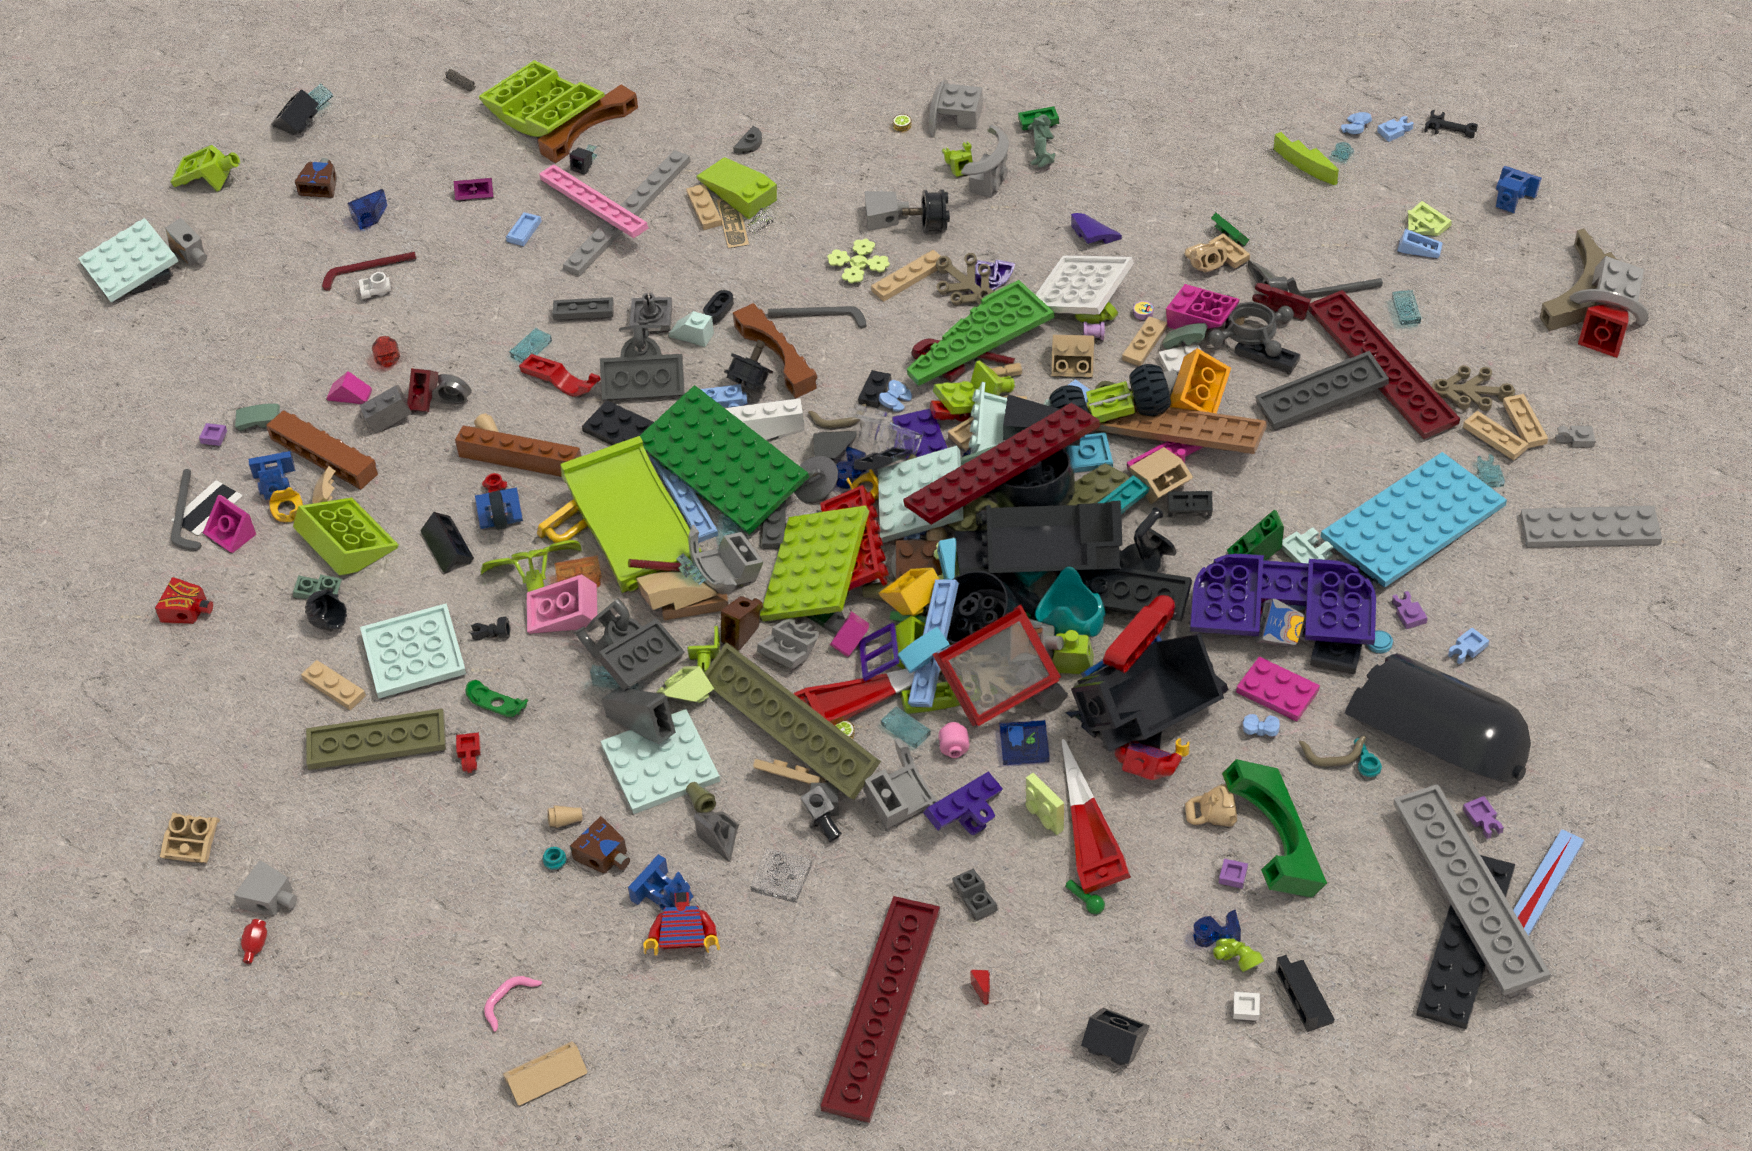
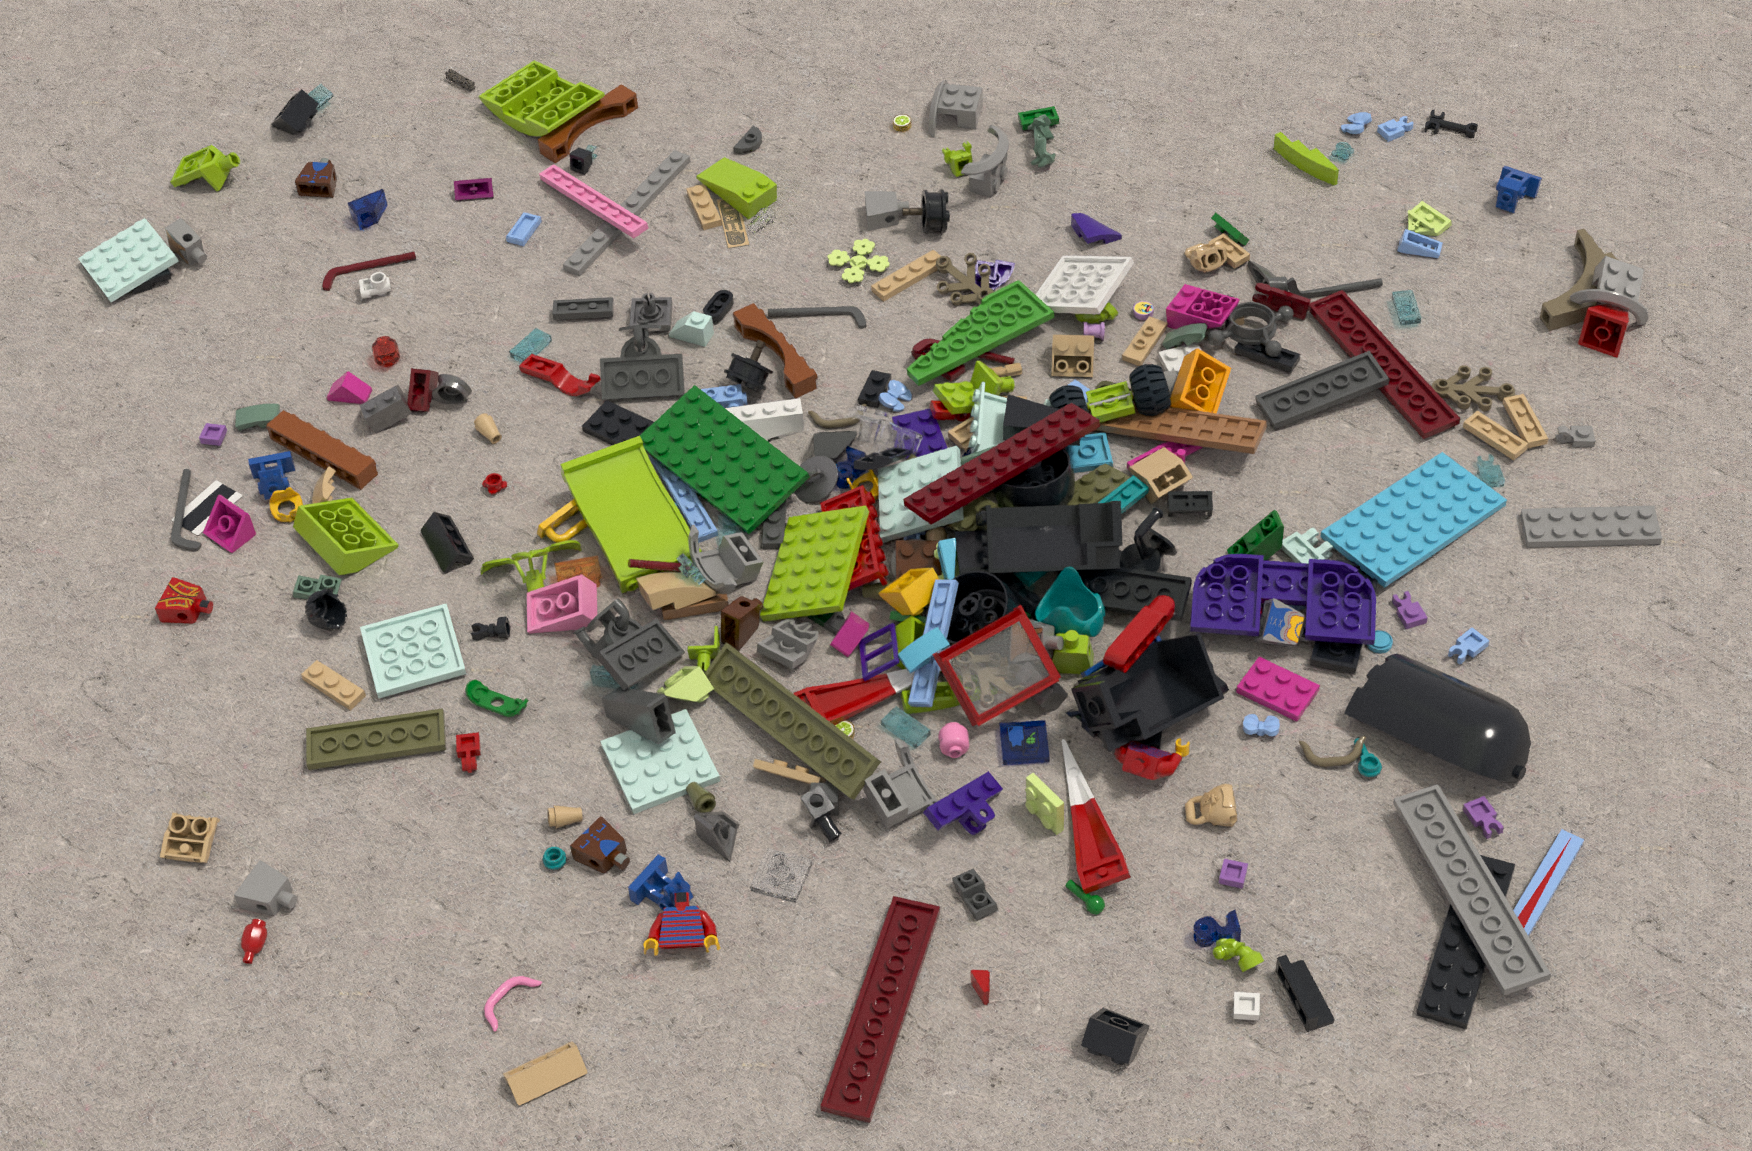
(498, 508): blue plate -> none
(514, 450): dark orange brick -> none
(1264, 787): green arch -> none

